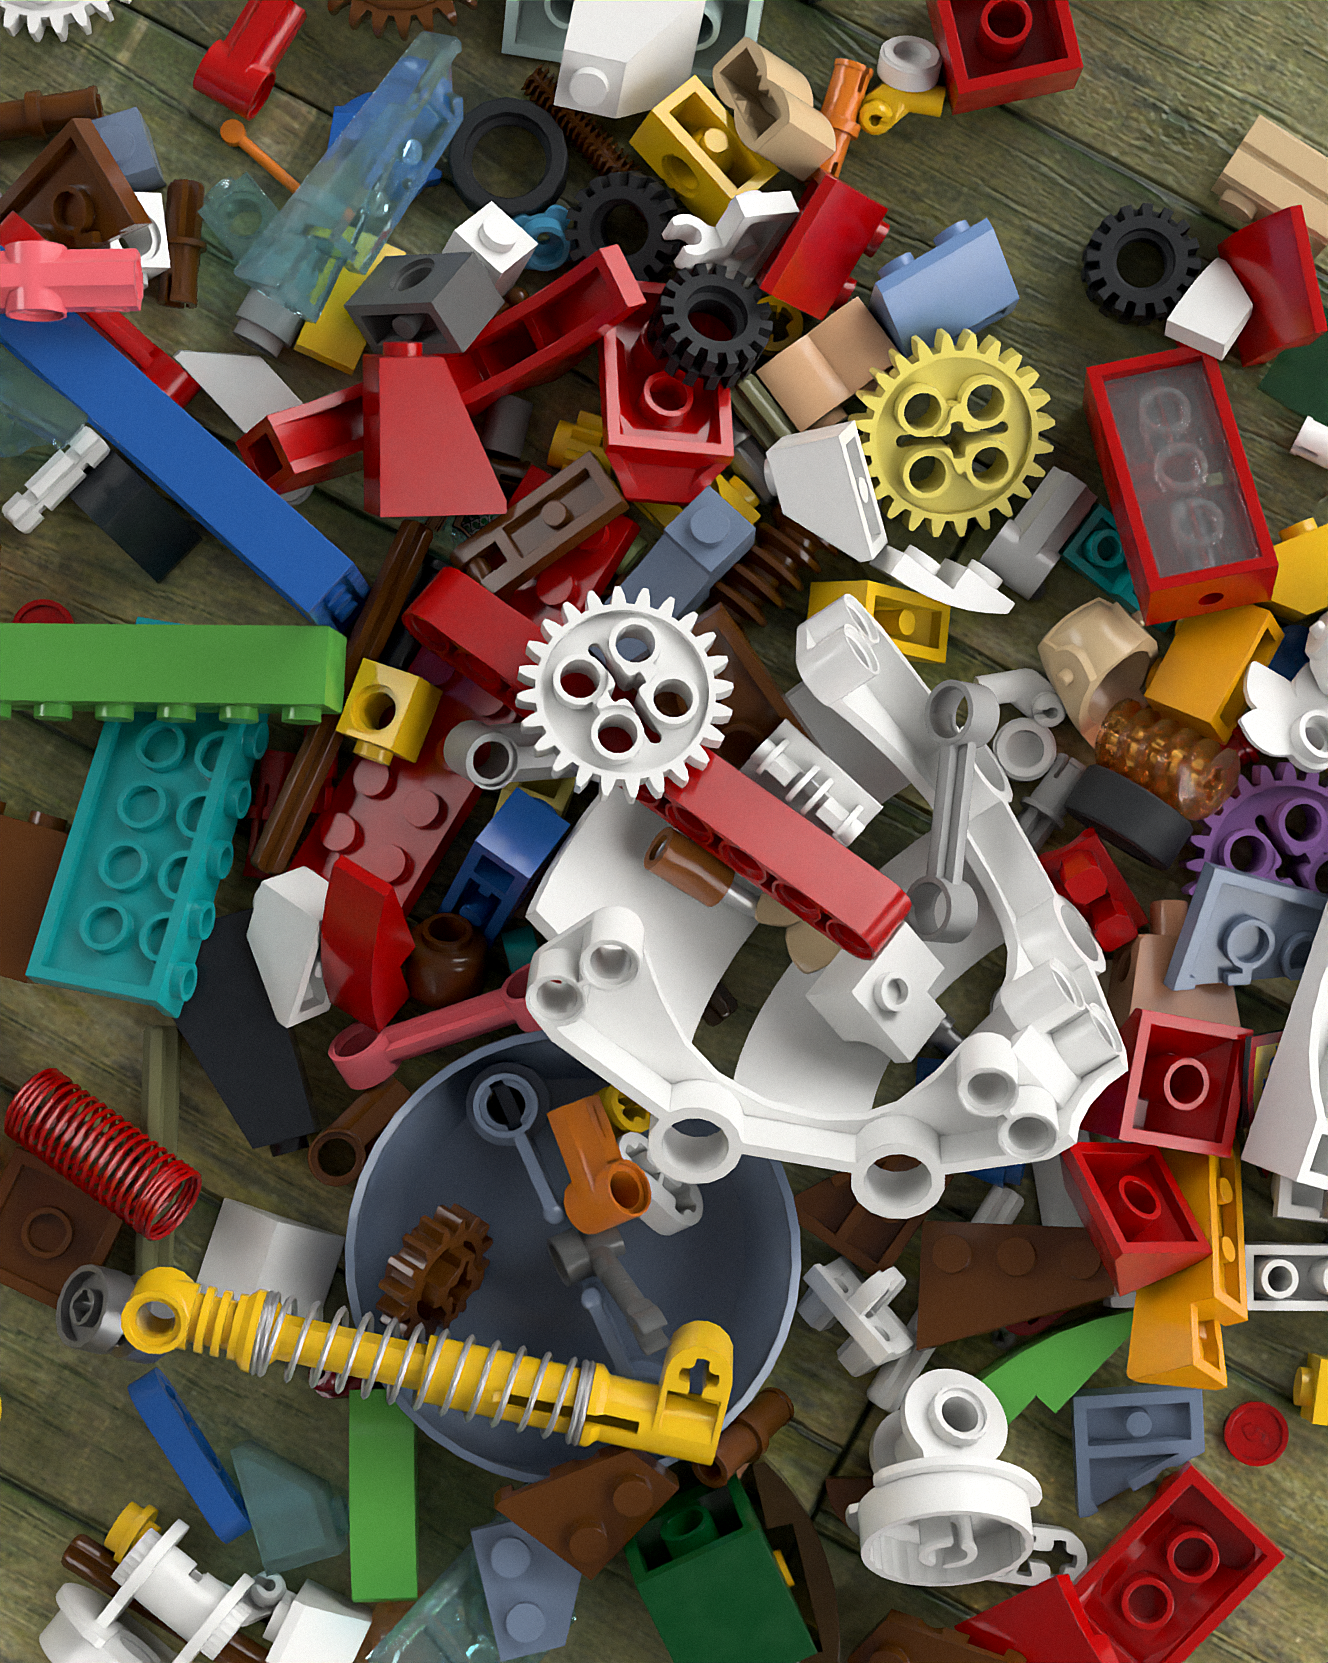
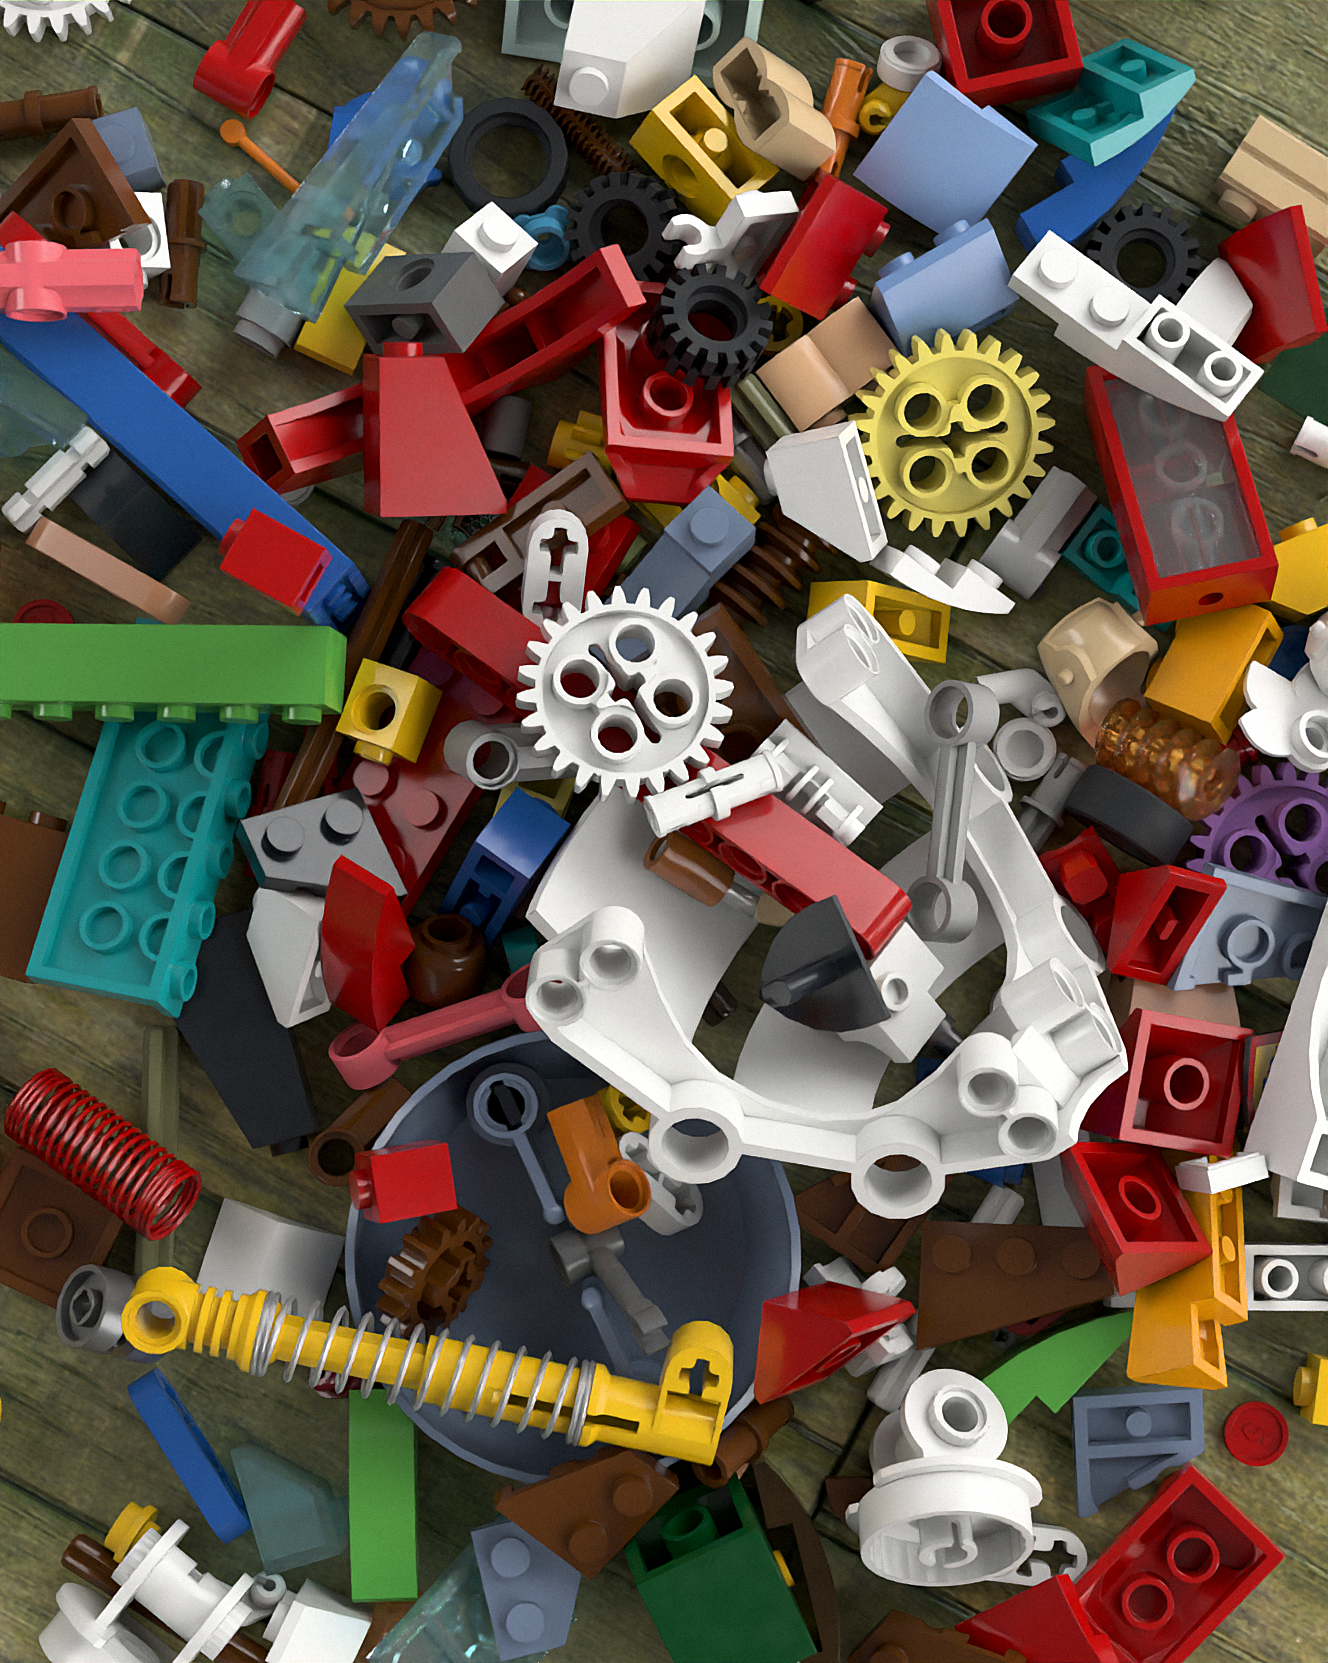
(108, 572): none -> nougat beam
(239, 384): white slope -> none
(273, 560): none -> red brick
(301, 843): none -> wing
(403, 1181): none -> red brick
(538, 570): none -> white beam
(713, 793): none -> white pin
(819, 1332): none -> red slope
(820, 972): none -> black shield
(944, 156): none -> light blue slope
(1087, 192): none -> blue slope
(1115, 103): none -> teal slope
(1135, 340): none -> white slope
(1158, 920): none -> red slope
(1223, 1175): none -> white tile

